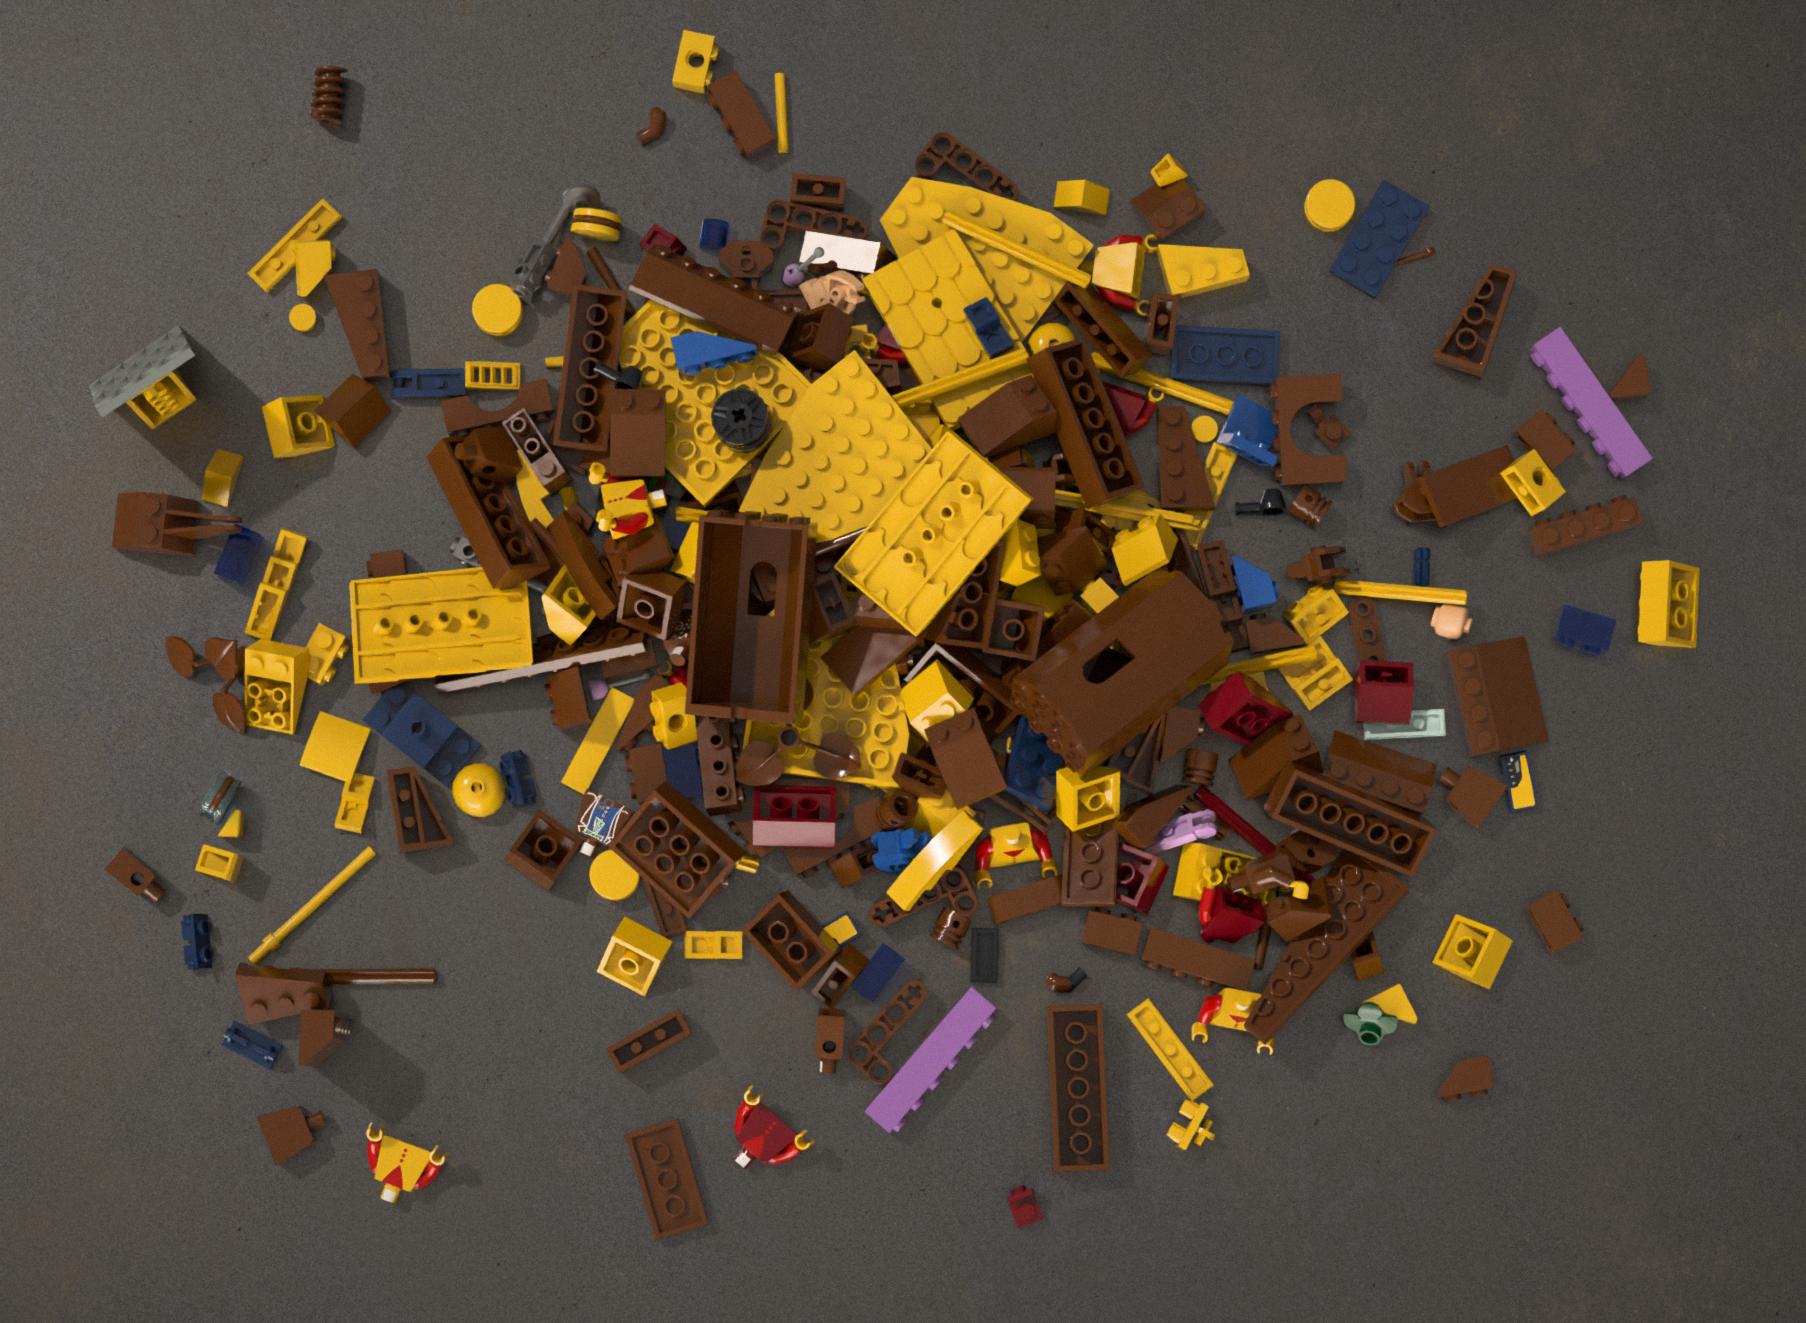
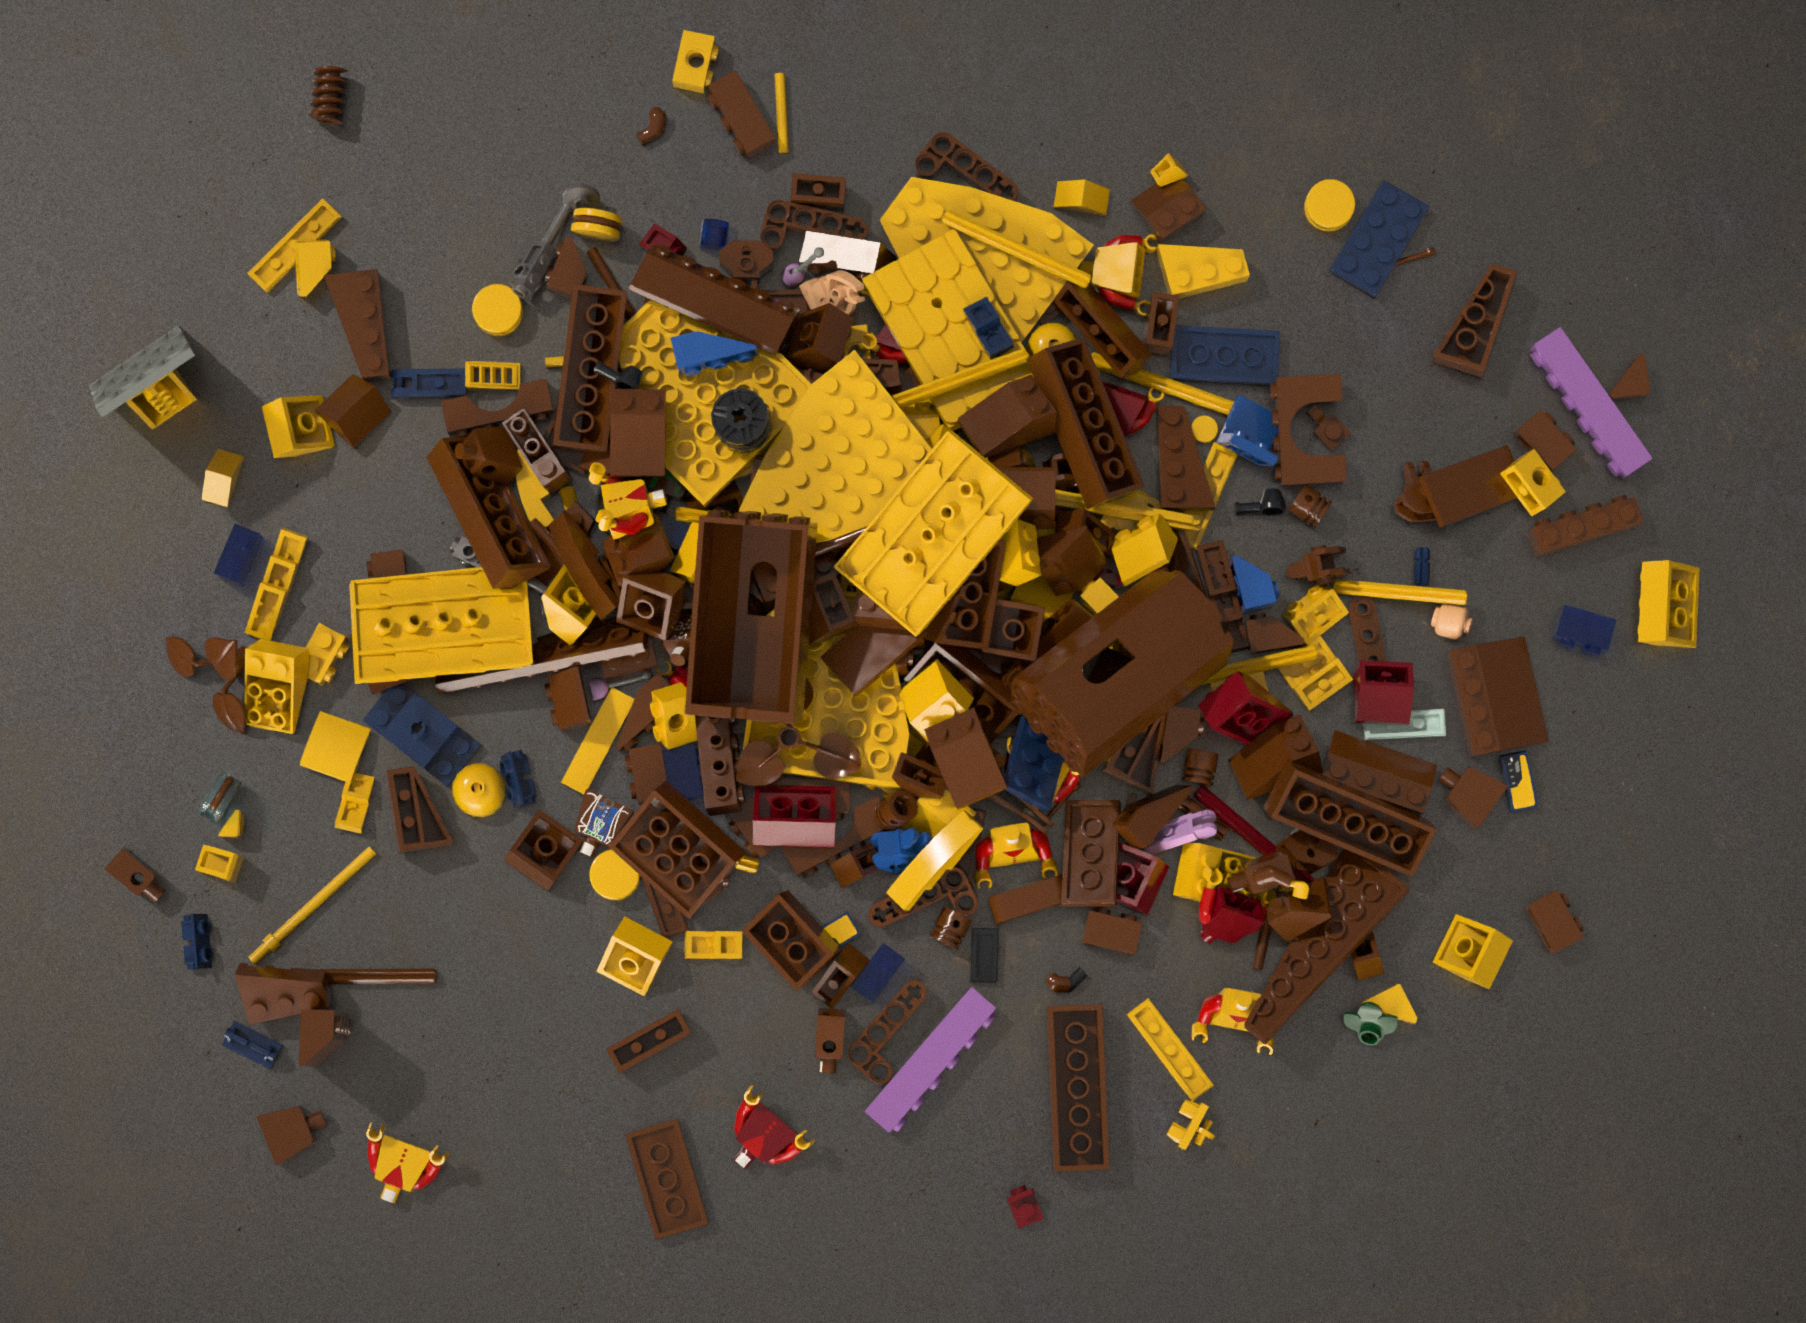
(164, 523): reddish brown slope -> none
(303, 317): yellow tile -> none
(1087, 799): yellow slope -> none
(1196, 959): reddish brown brick -> none
(1467, 1076): reddish brown slope -> none

